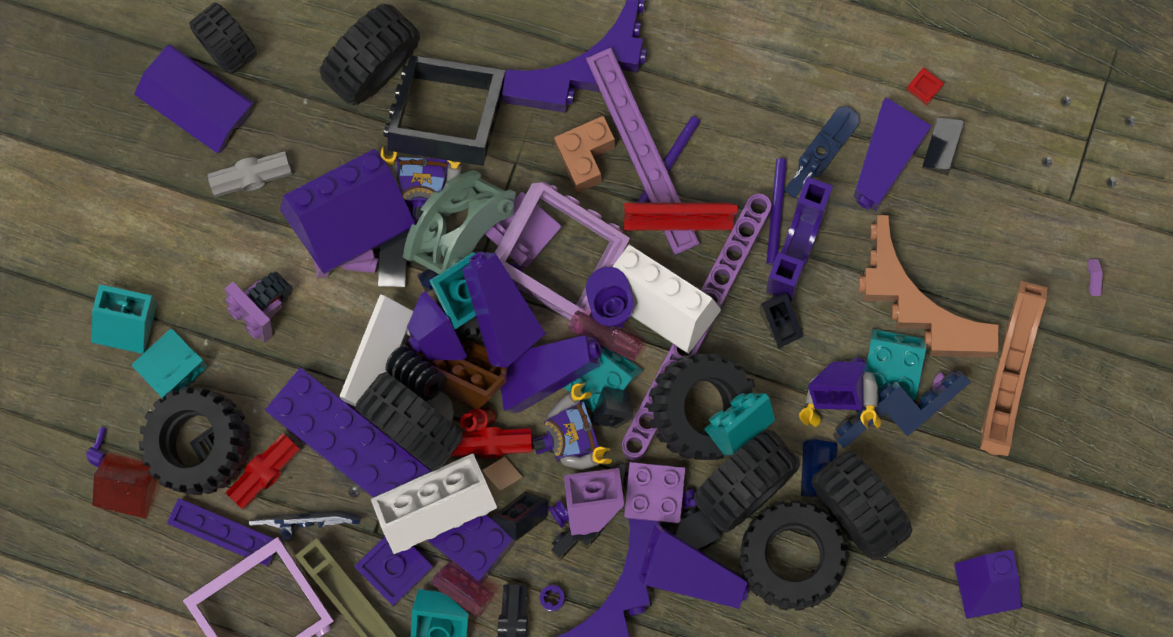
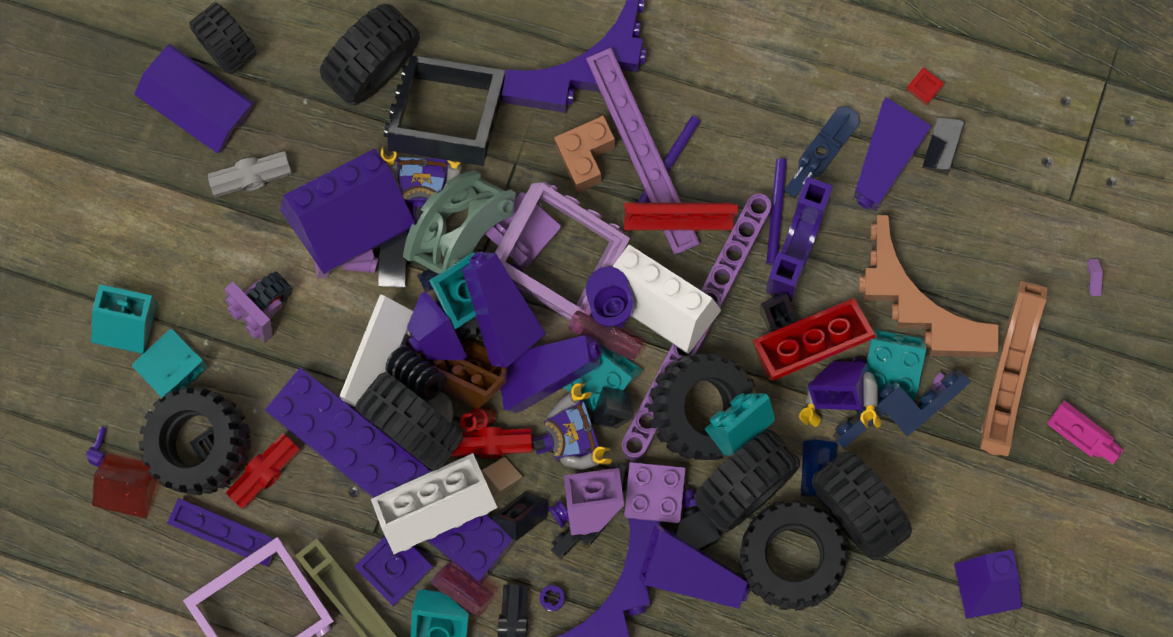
(286, 522): dark blue piece -> none
(812, 339): none -> red slope
(1084, 433): none -> dark pink hinge

